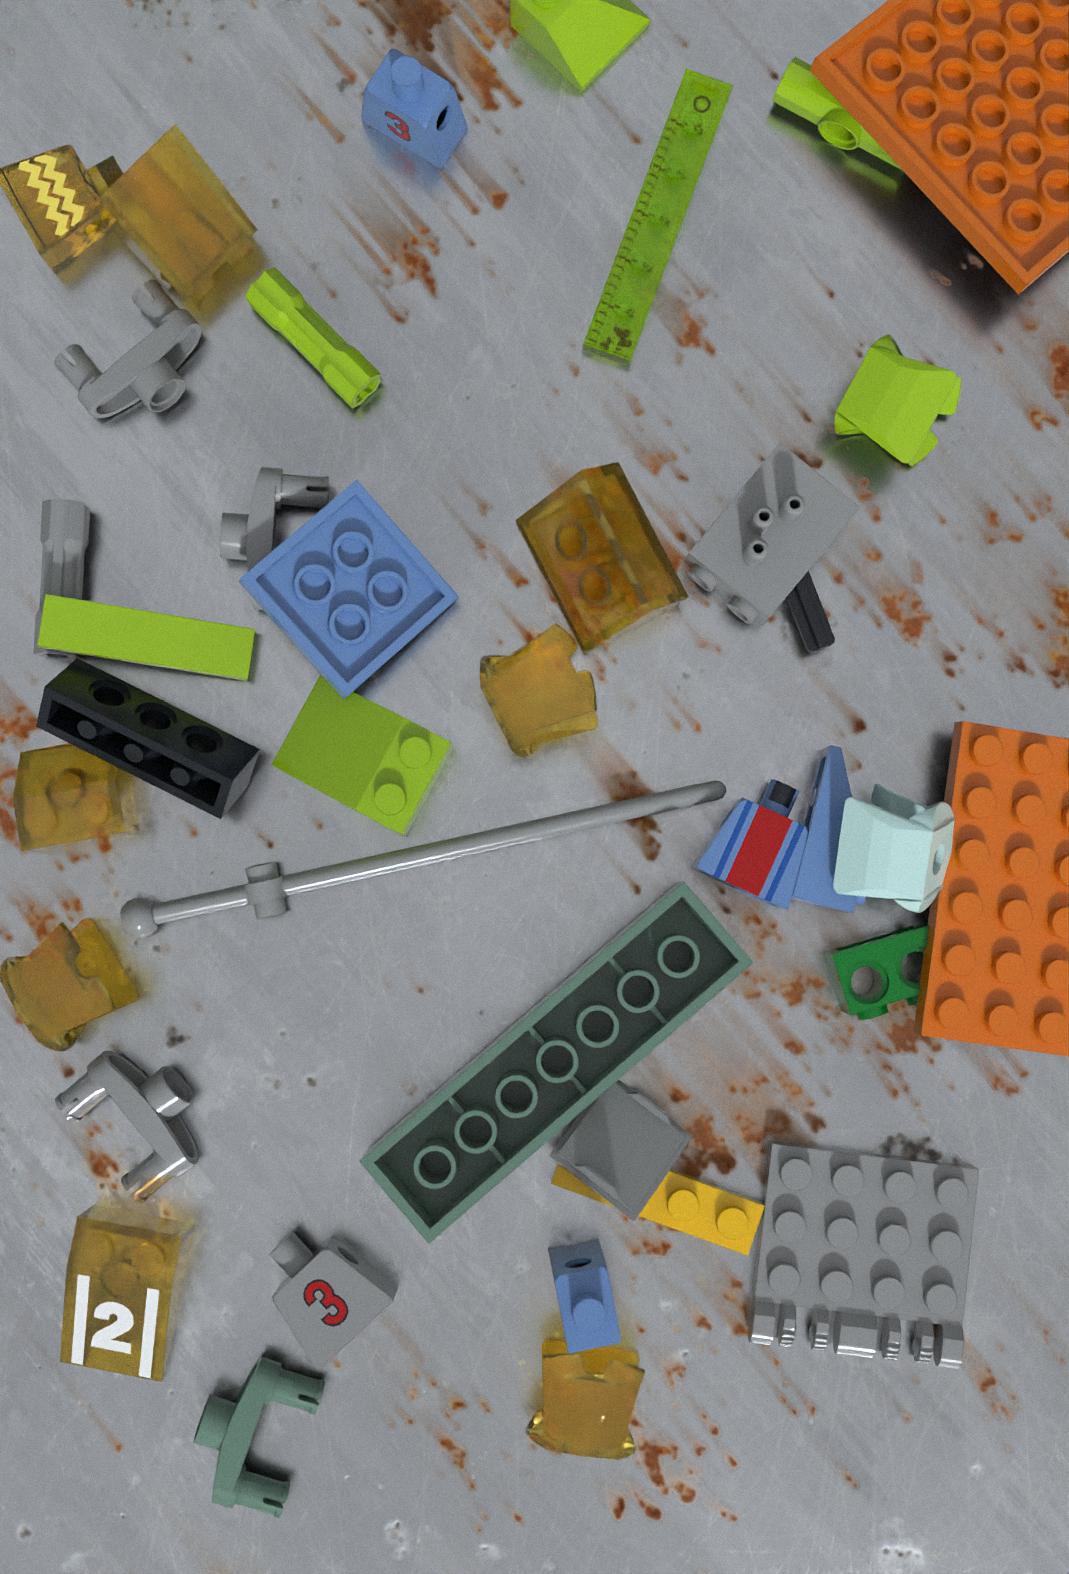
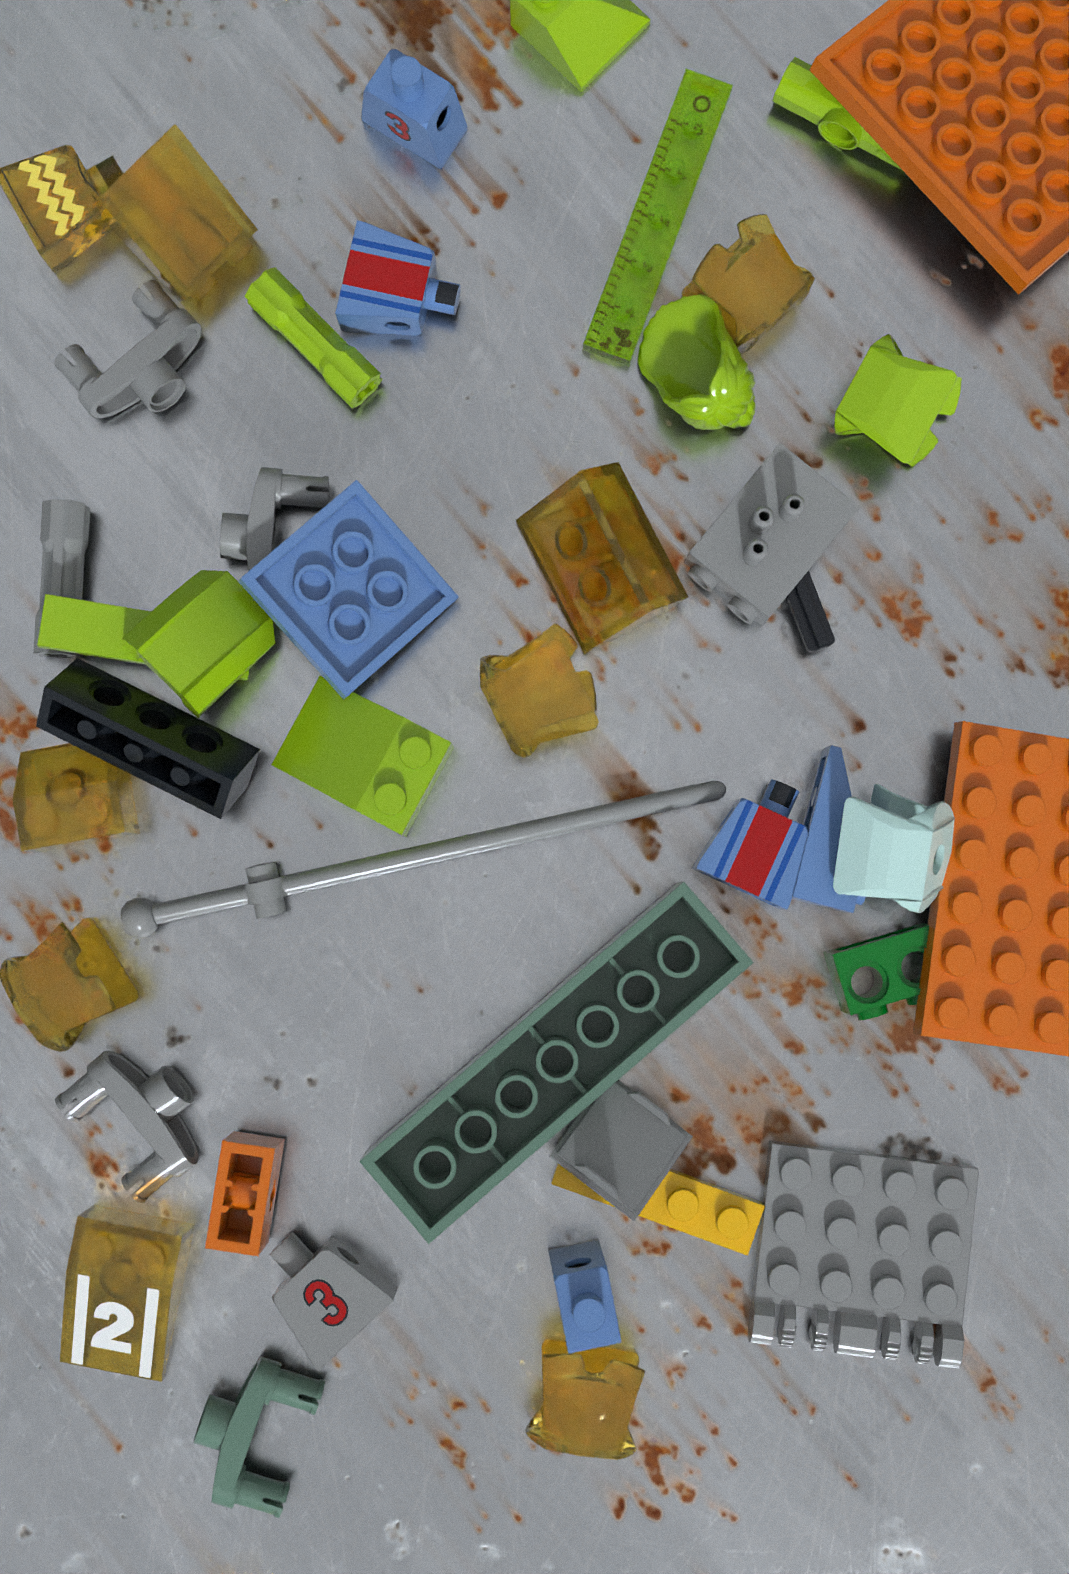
(202, 638): none -> lime slope
(244, 1193): none -> orange brick
(391, 285): none -> torso
(697, 365): none -> lime hair
(751, 281): none -> clear yellow piece

